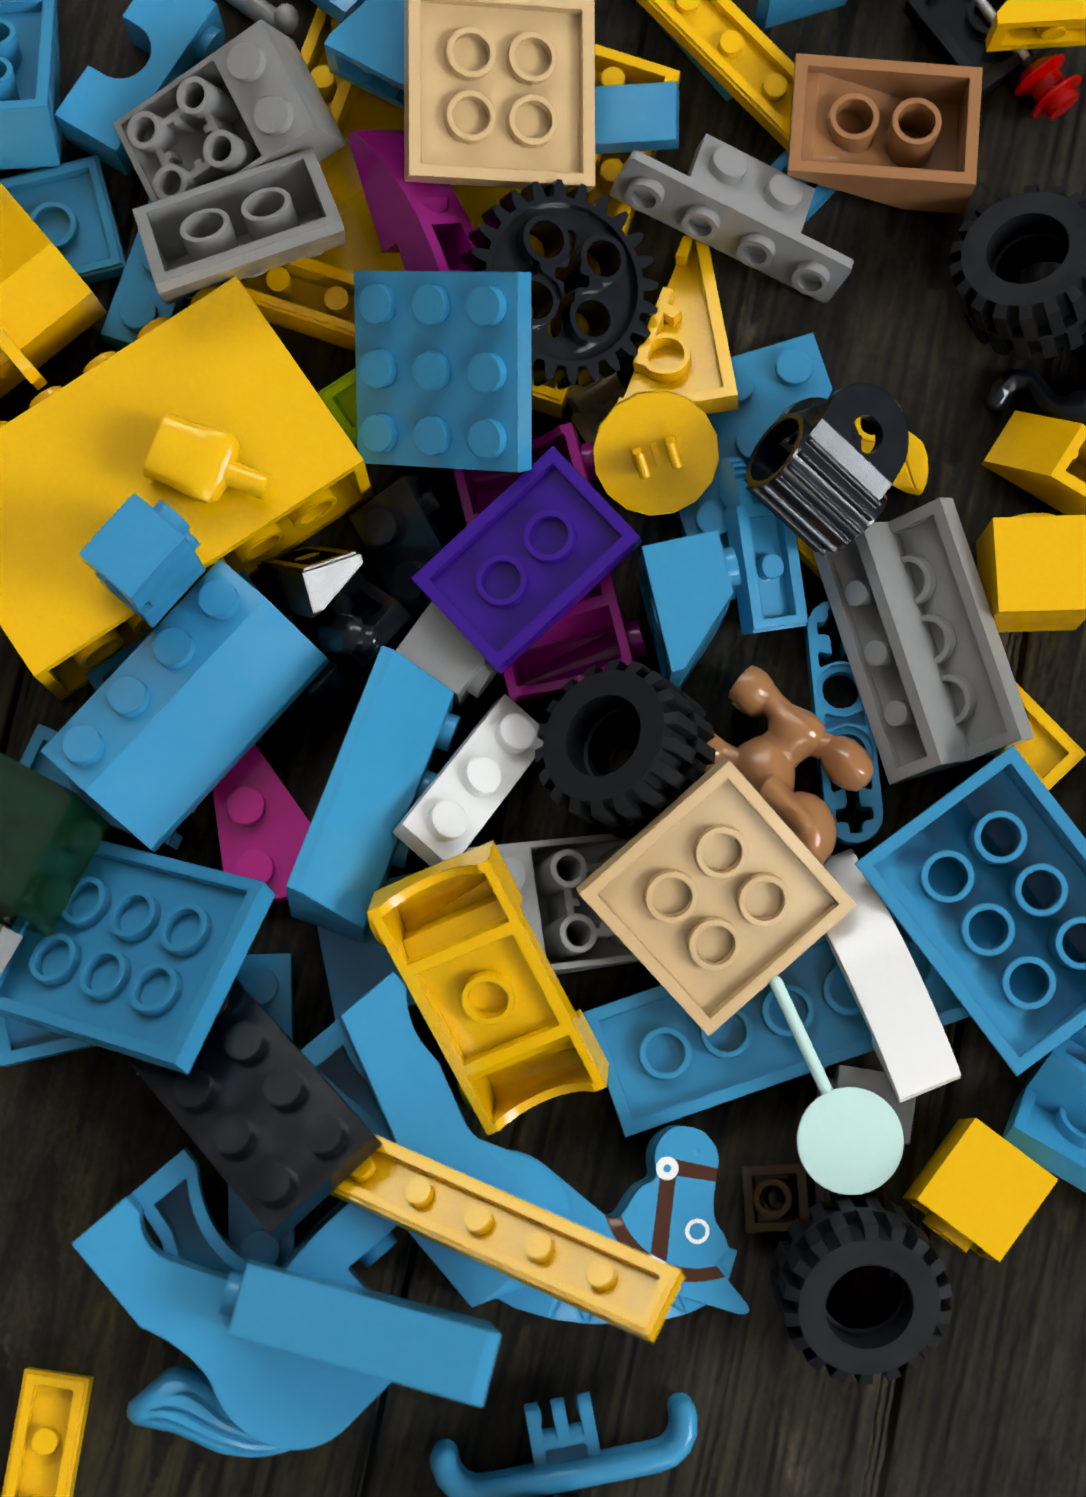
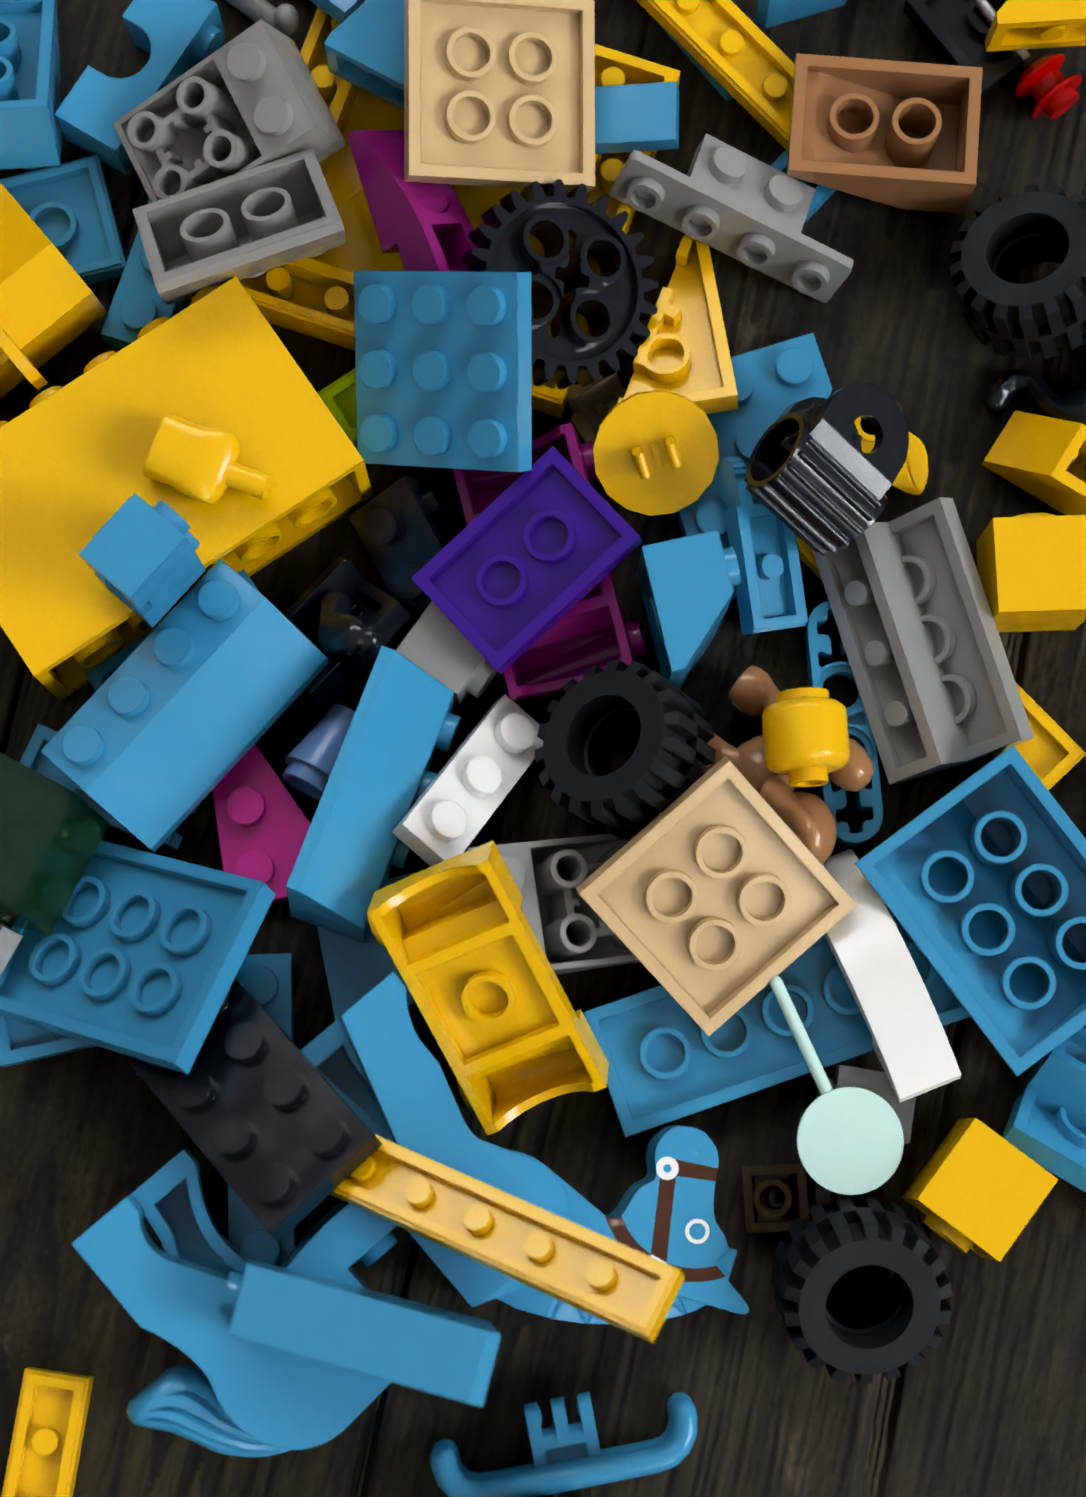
(307, 578): dark brown slope -> none
(317, 752): none -> medium blue cone
(805, 736): none -> yellow head

